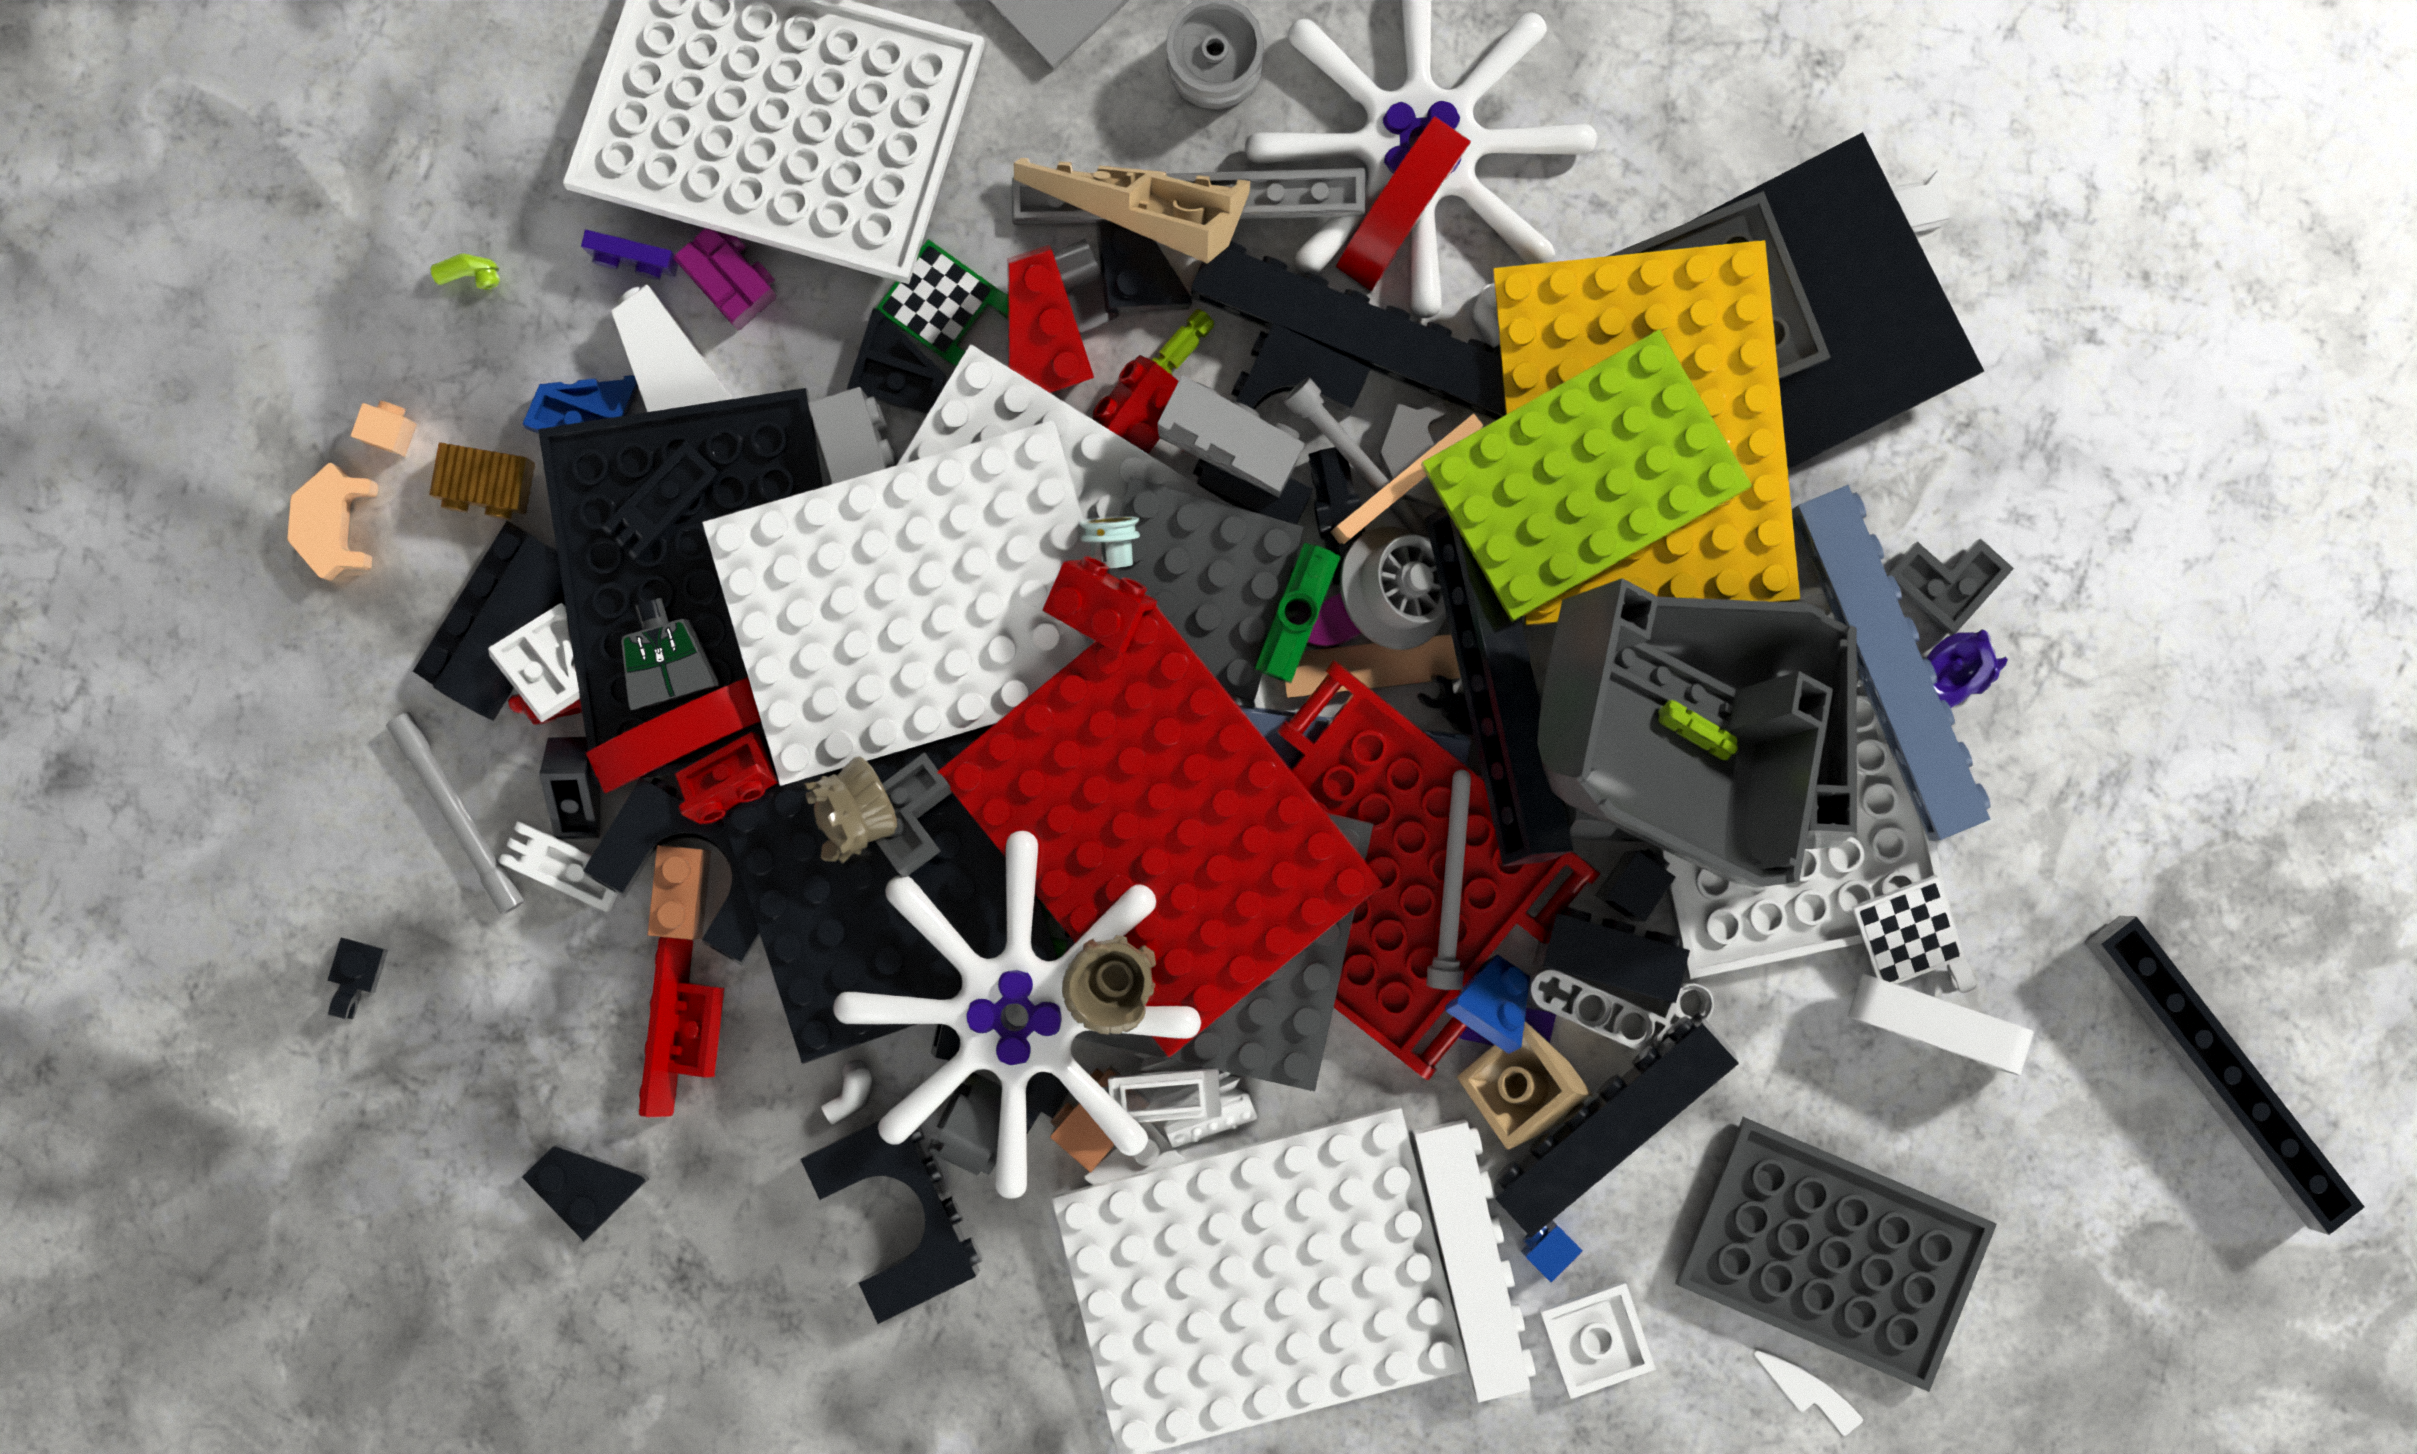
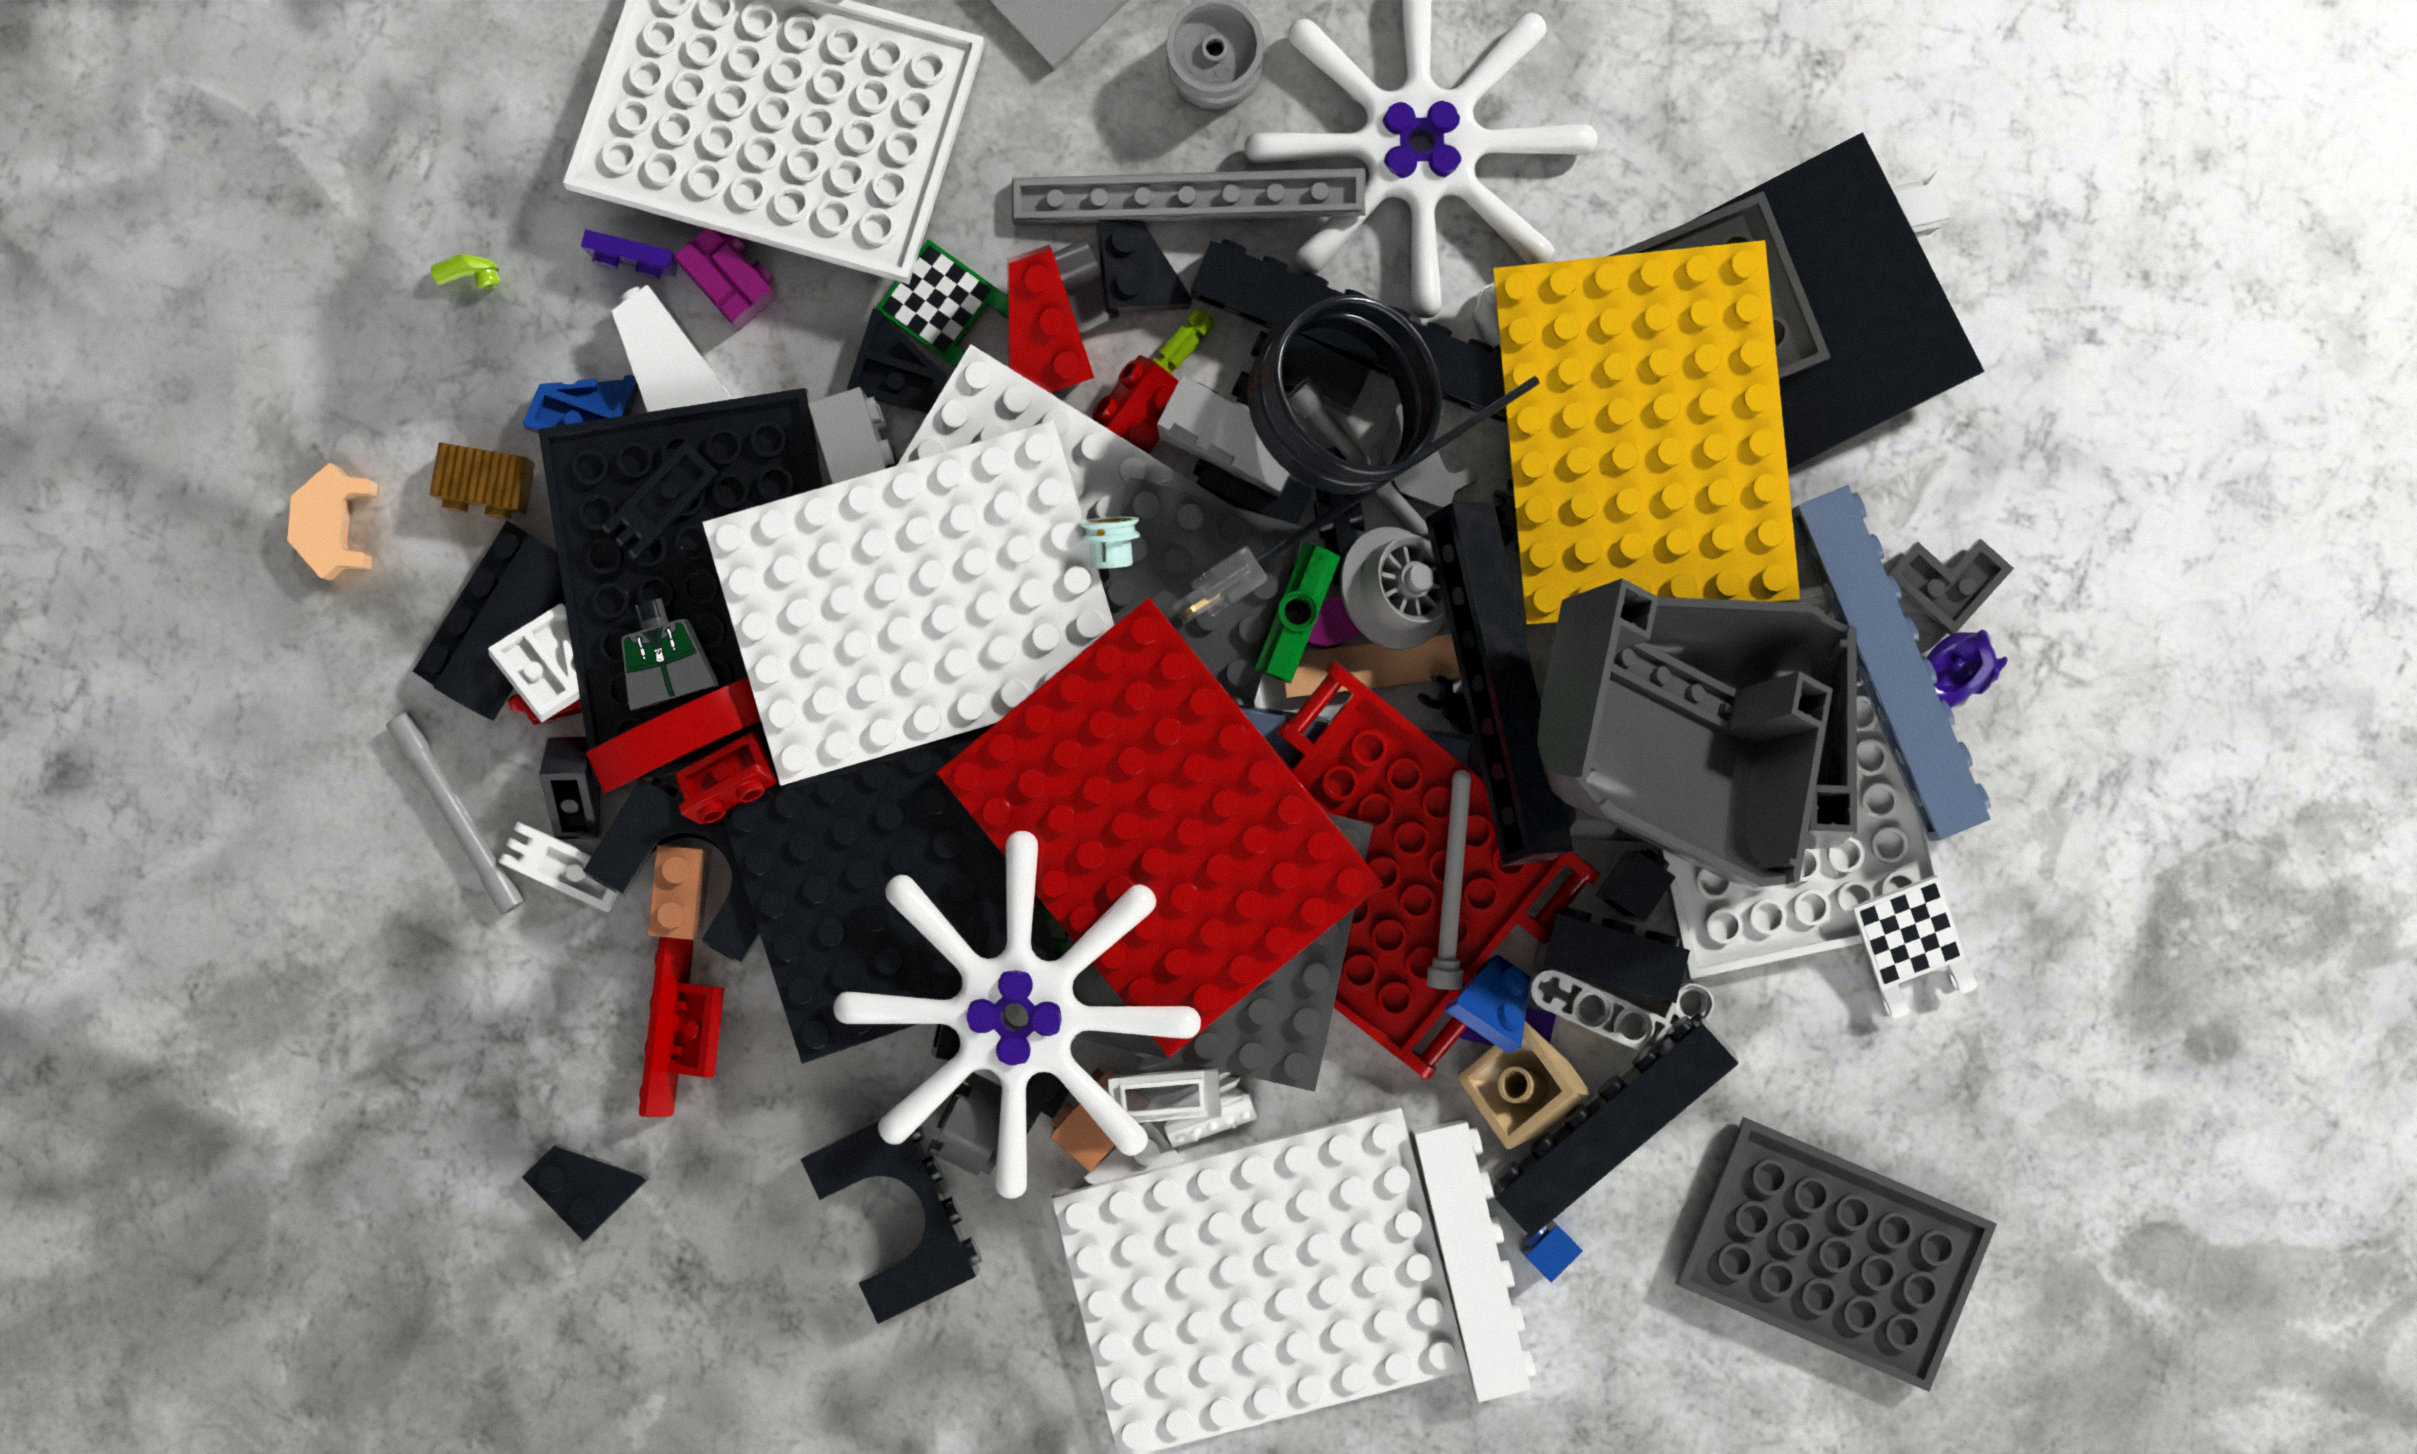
(356, 969): black plate -> none
(384, 427): light nougat plate -> none
(851, 810): dark tan hair -> none
(854, 1092): white arm -> none
(912, 794): dark grey plate -> none
(1098, 602): red bracket -> none
(1109, 985): dark tan hair -> none
(1168, 210): tan wedge -> none
(1301, 456): none -> black piece
(1400, 484): light nougat tile -> none
(1402, 203): red slope -> none
(1586, 475): lime plate -> none
(1597, 1339): white plate -> none
(1697, 730): lime axle -> none
(1806, 1390): white sticker -> none
(1941, 1024): white beam -> none
(2224, 1074): black brick -> none

